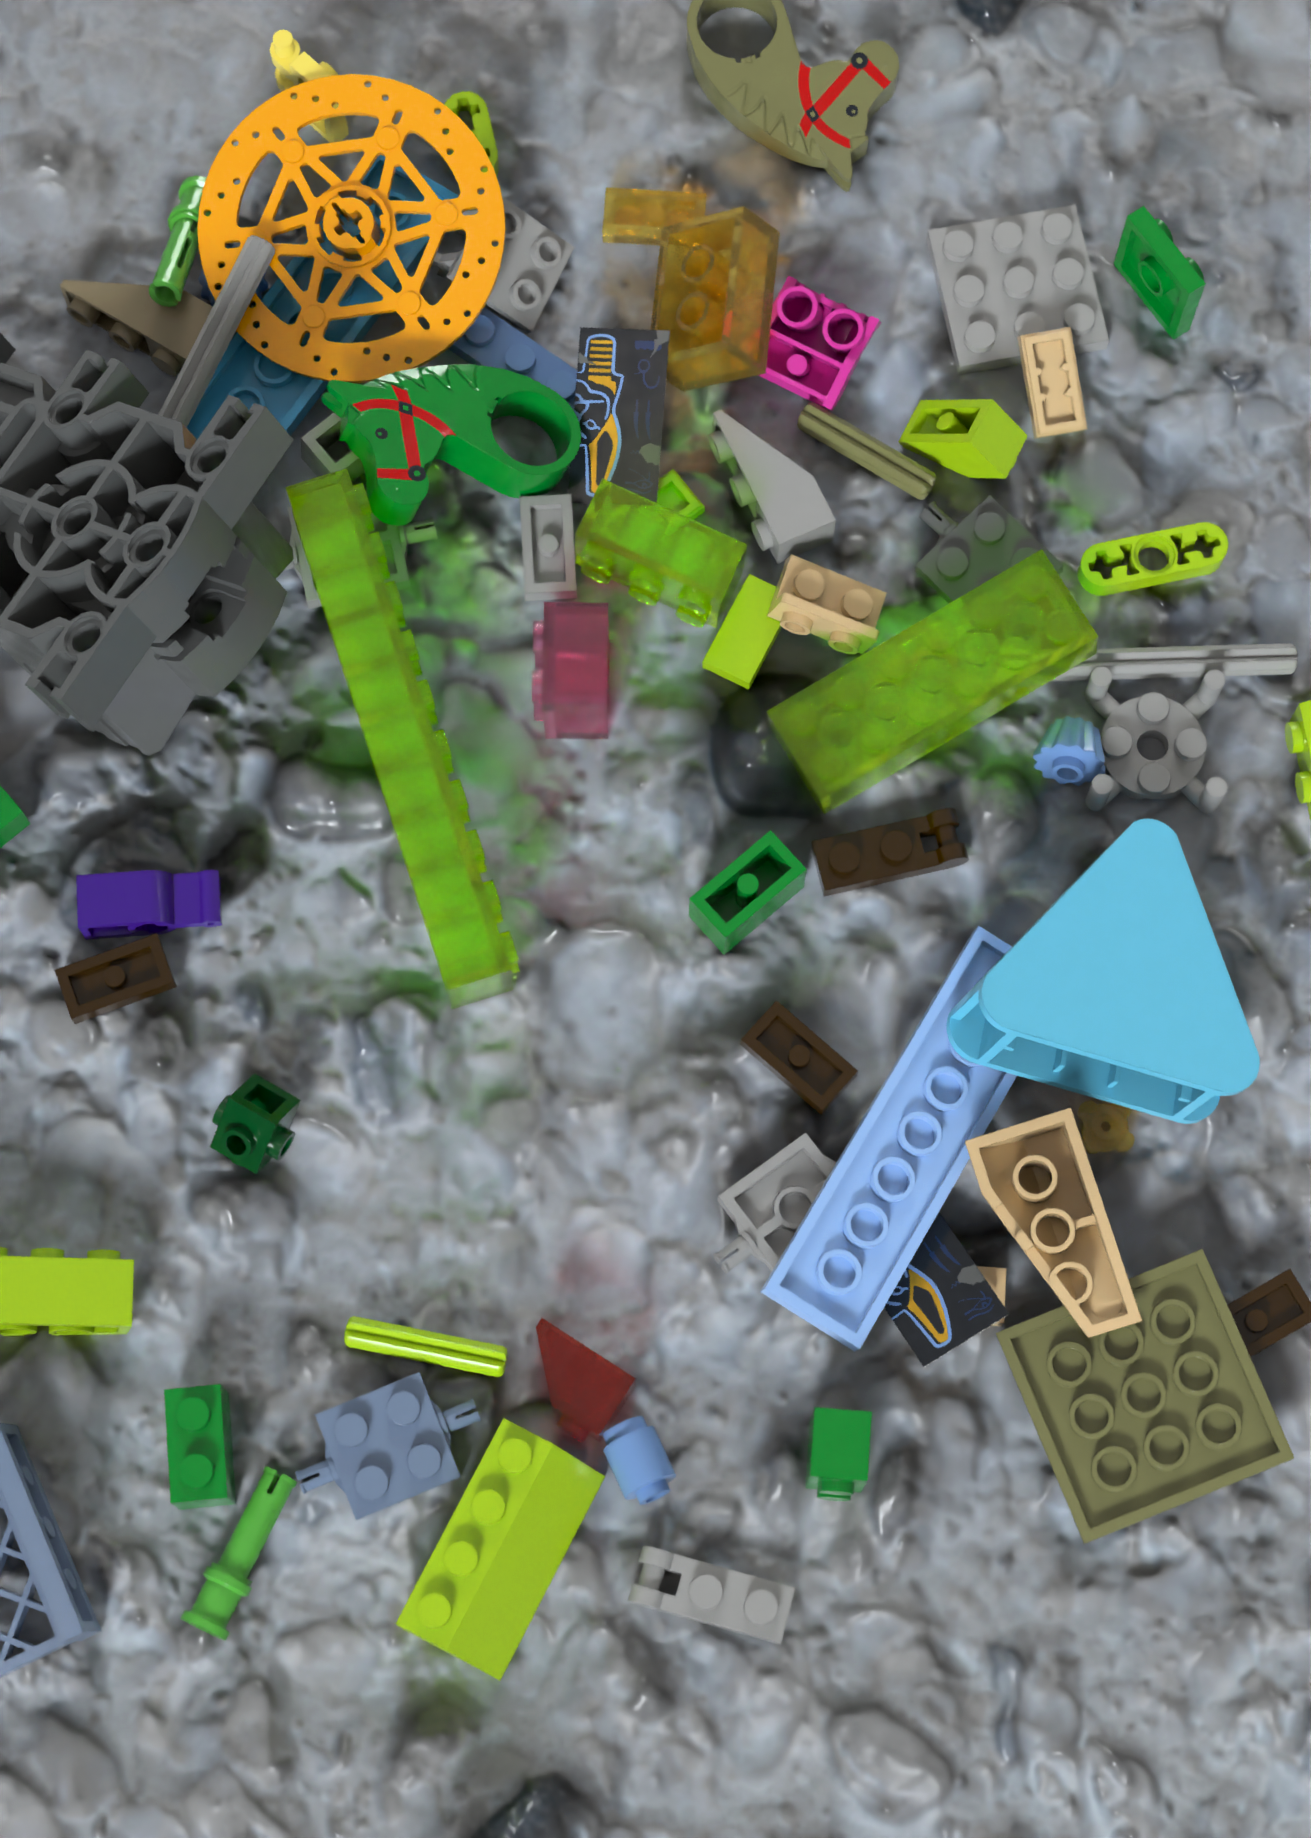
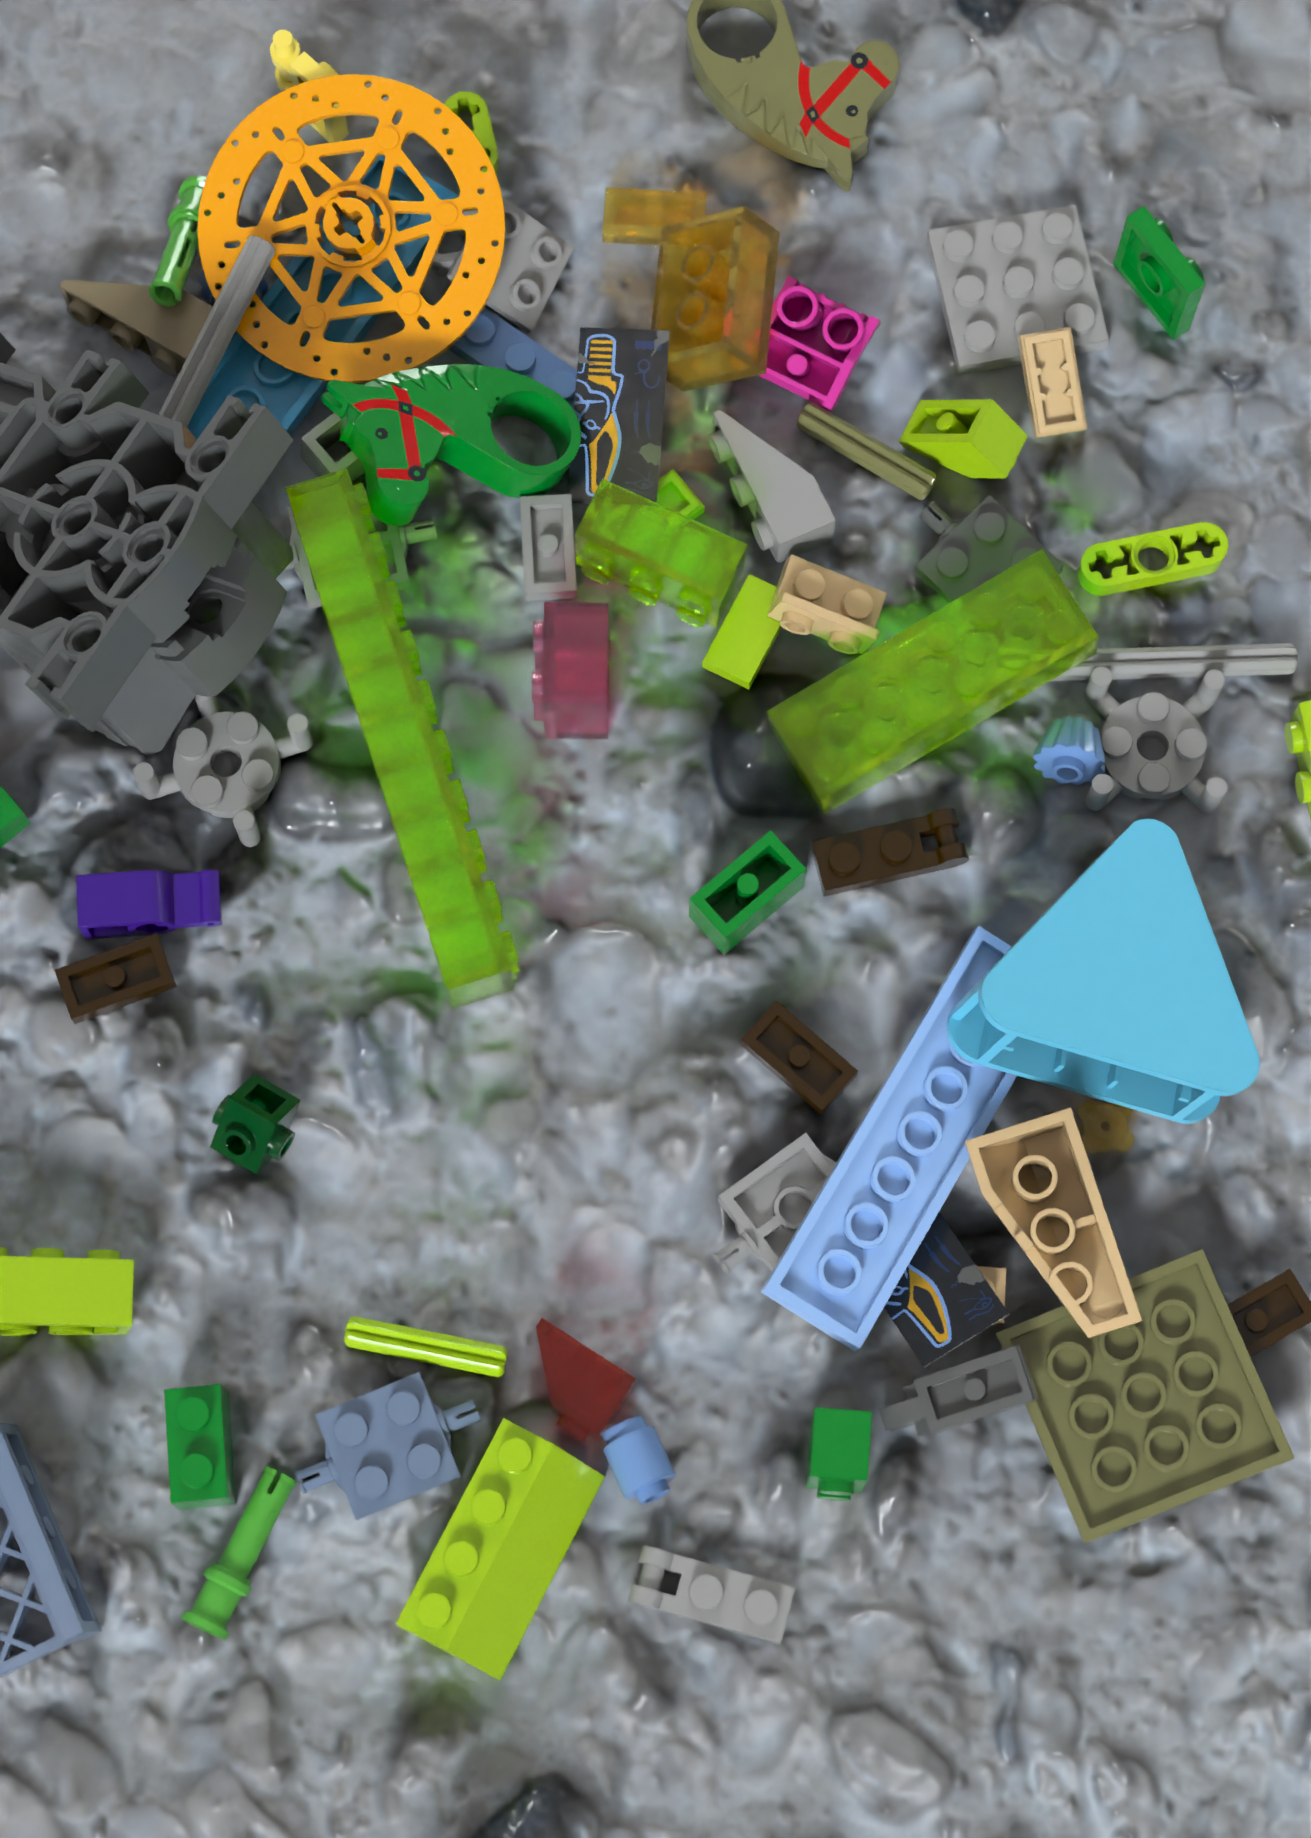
(230, 795): none -> light grey plate
(964, 1393): none -> dark grey hinge

